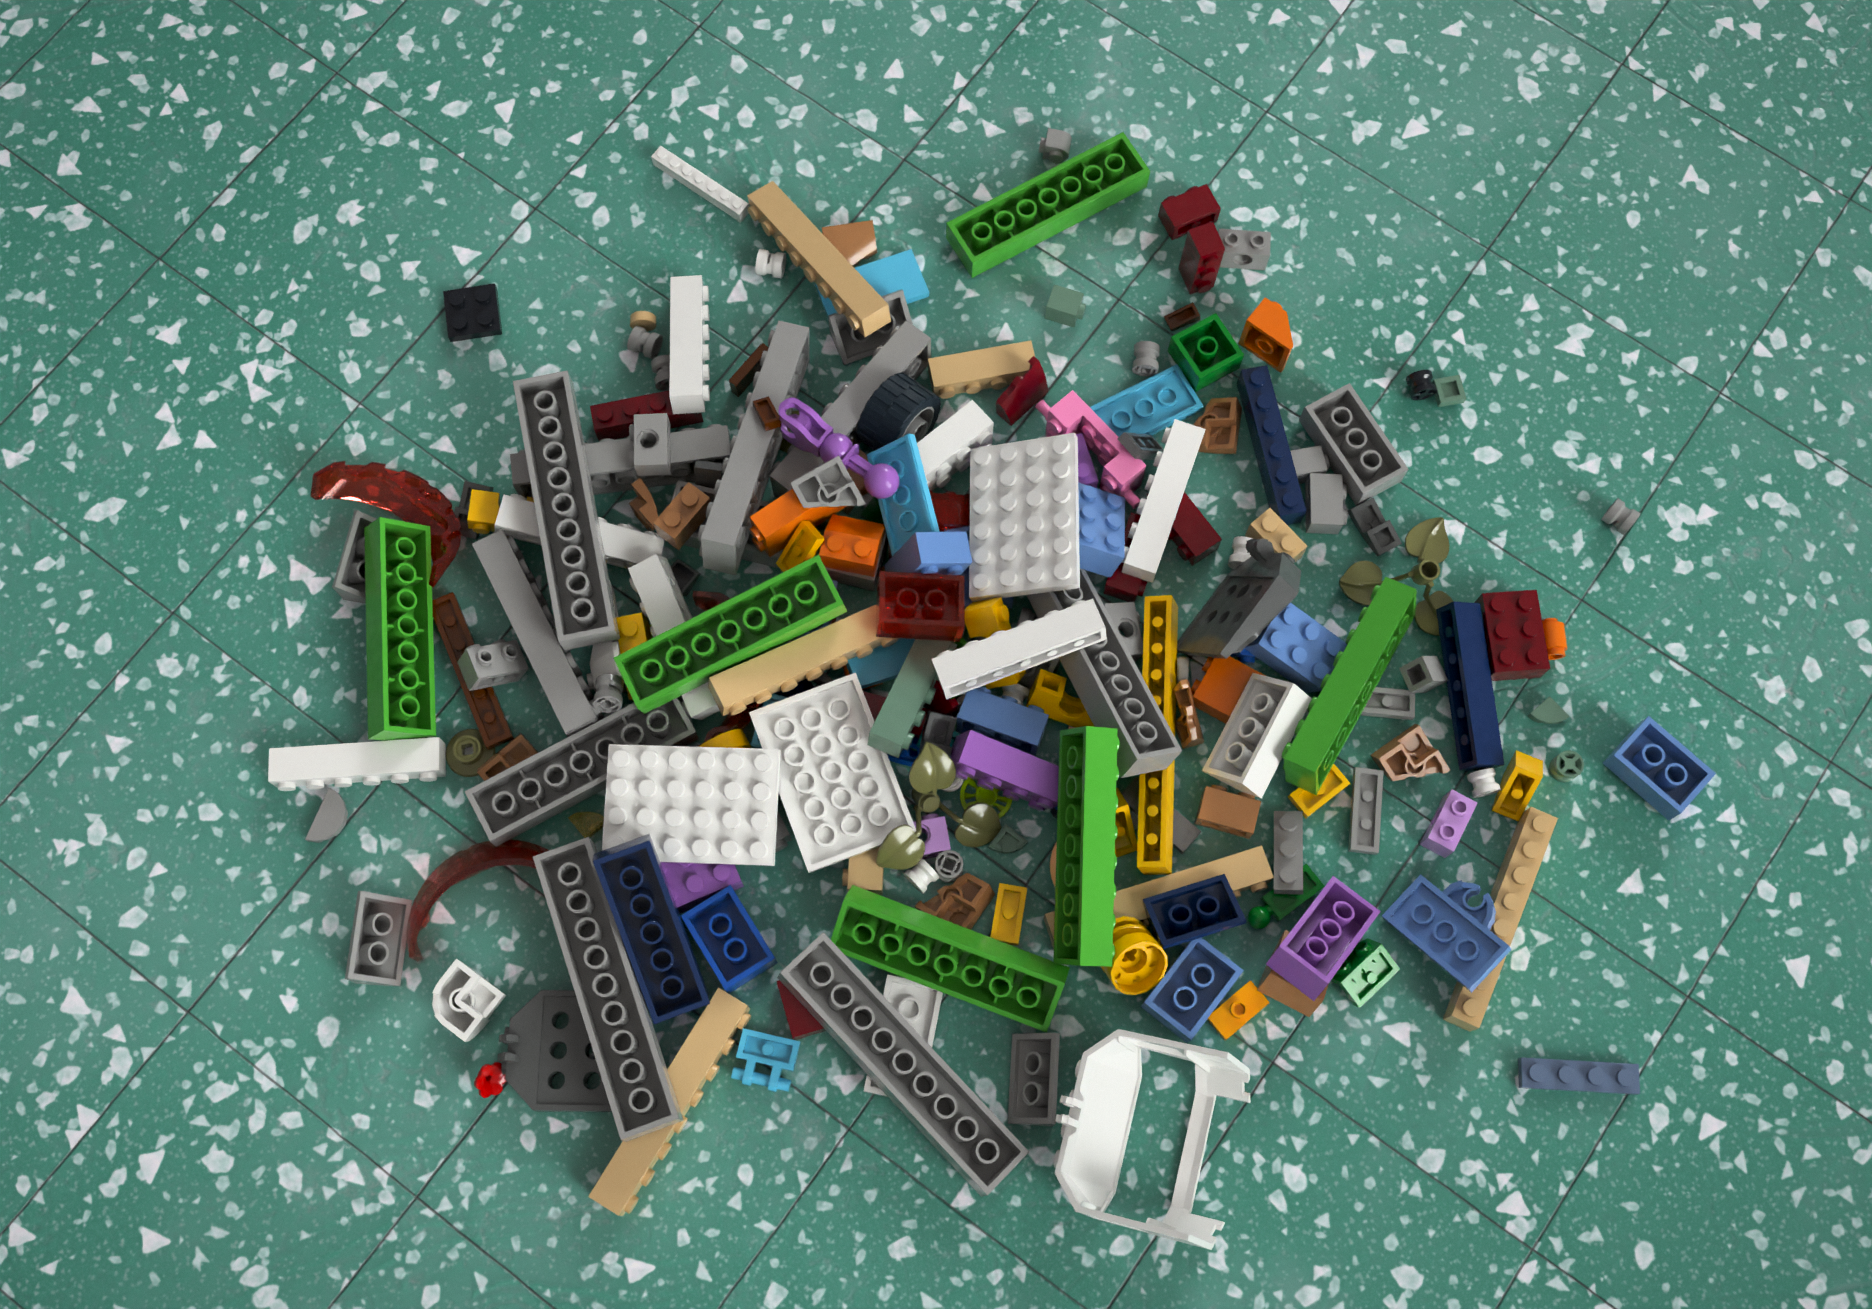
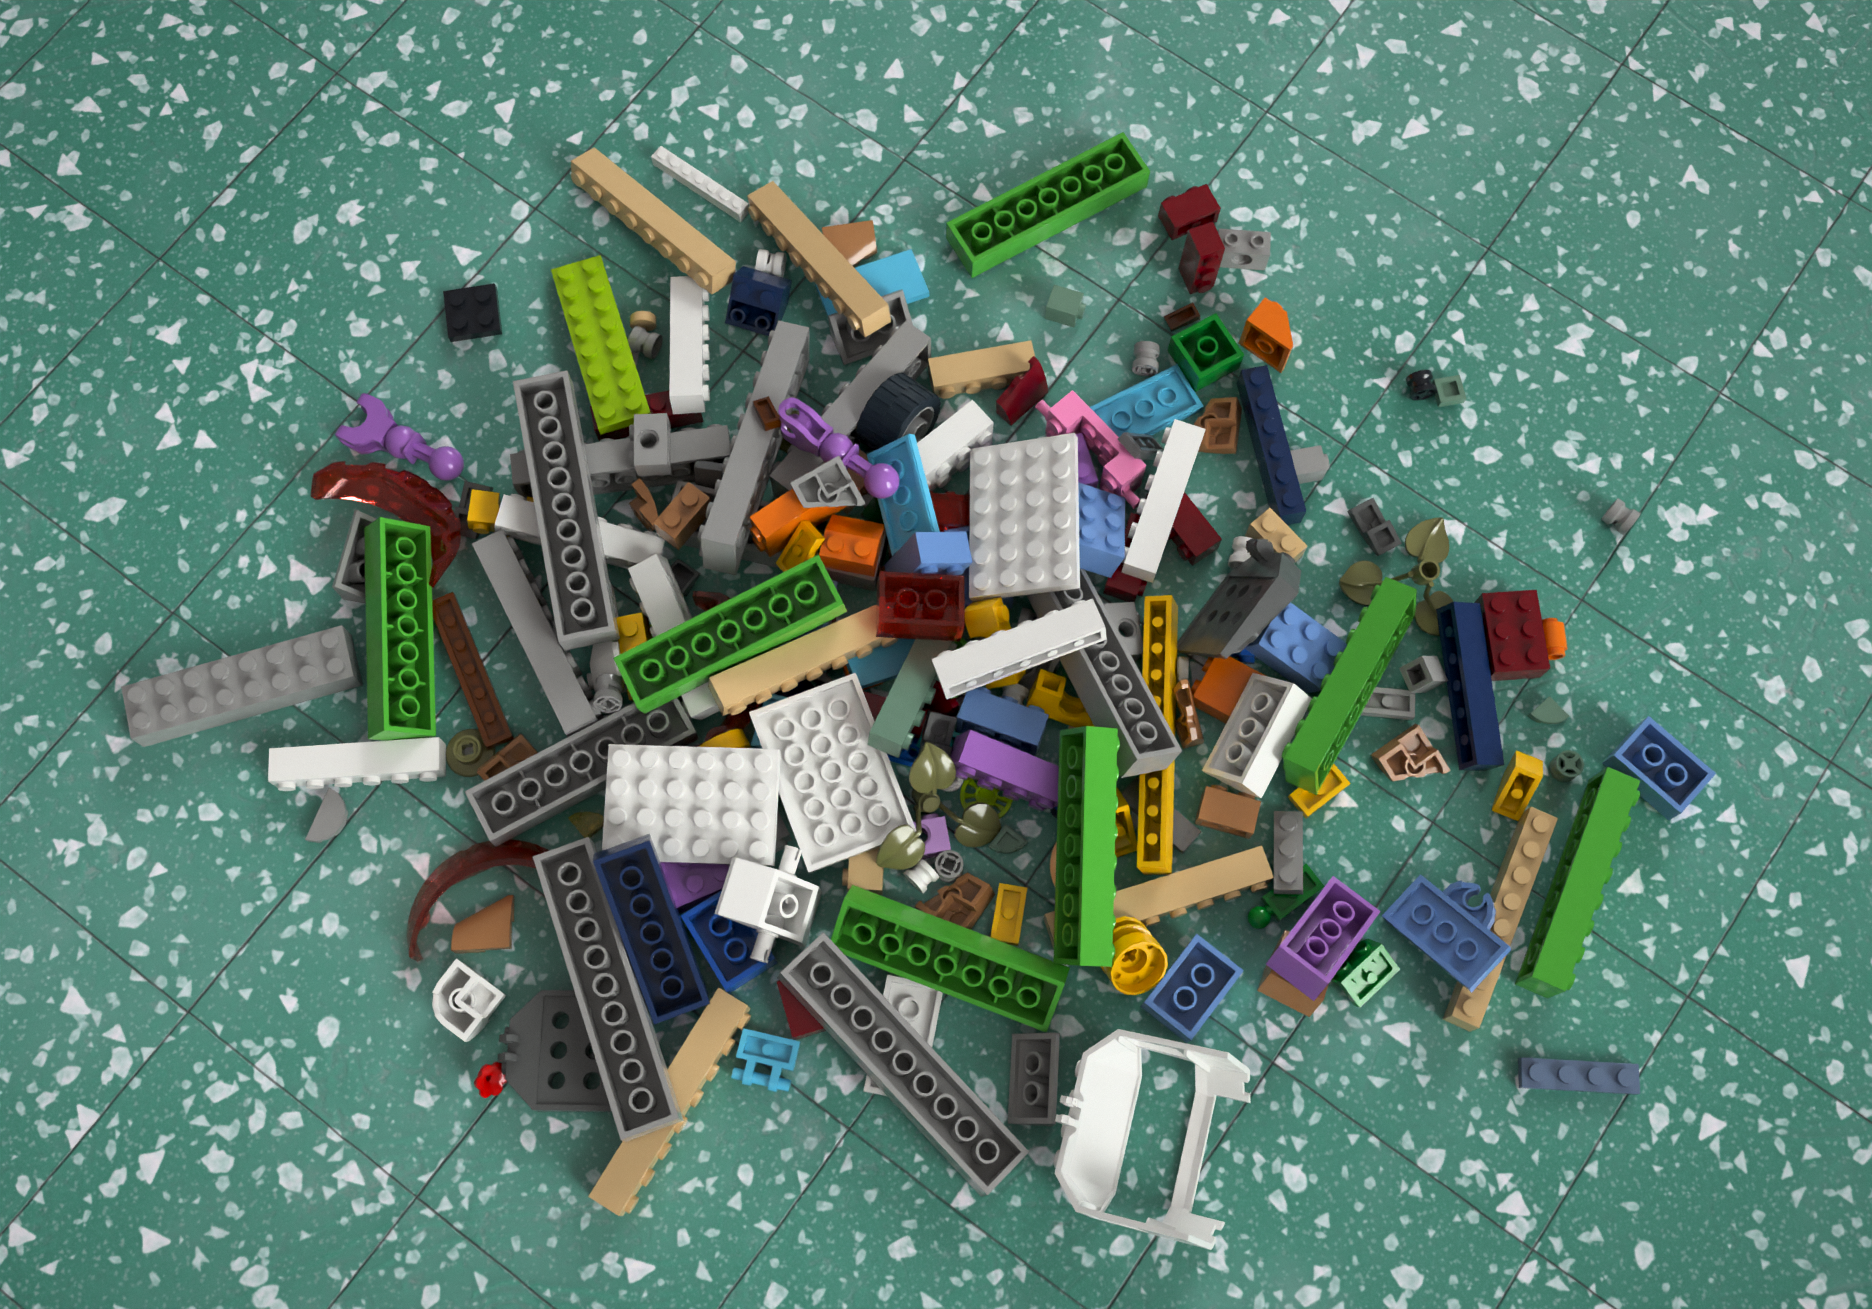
(241, 686): none -> light grey brick
(378, 939): light grey slope -> none
(400, 441): none -> medium lavender piece
(485, 929): none -> medium nougat slope
(492, 664): light grey brick -> none
(600, 344): none -> lime plate
(653, 220): none -> tan brick
(661, 367): light grey wheel -> none
(745, 374): reddish brown tile -> none
(757, 300): none -> dark blue slope
(770, 901): none -> white slope
(1055, 145): light grey plate -> none
(1193, 911): dark blue slope -> none
(1237, 1010): light orange plate -> none
(1325, 503): light grey brick -> none
(1353, 443): light grey brick -> none
(1365, 811): light grey plate -> none
(1448, 823): lavender brick -> none
(1483, 782): white wheel -> none
(1578, 883): none -> bright green brick

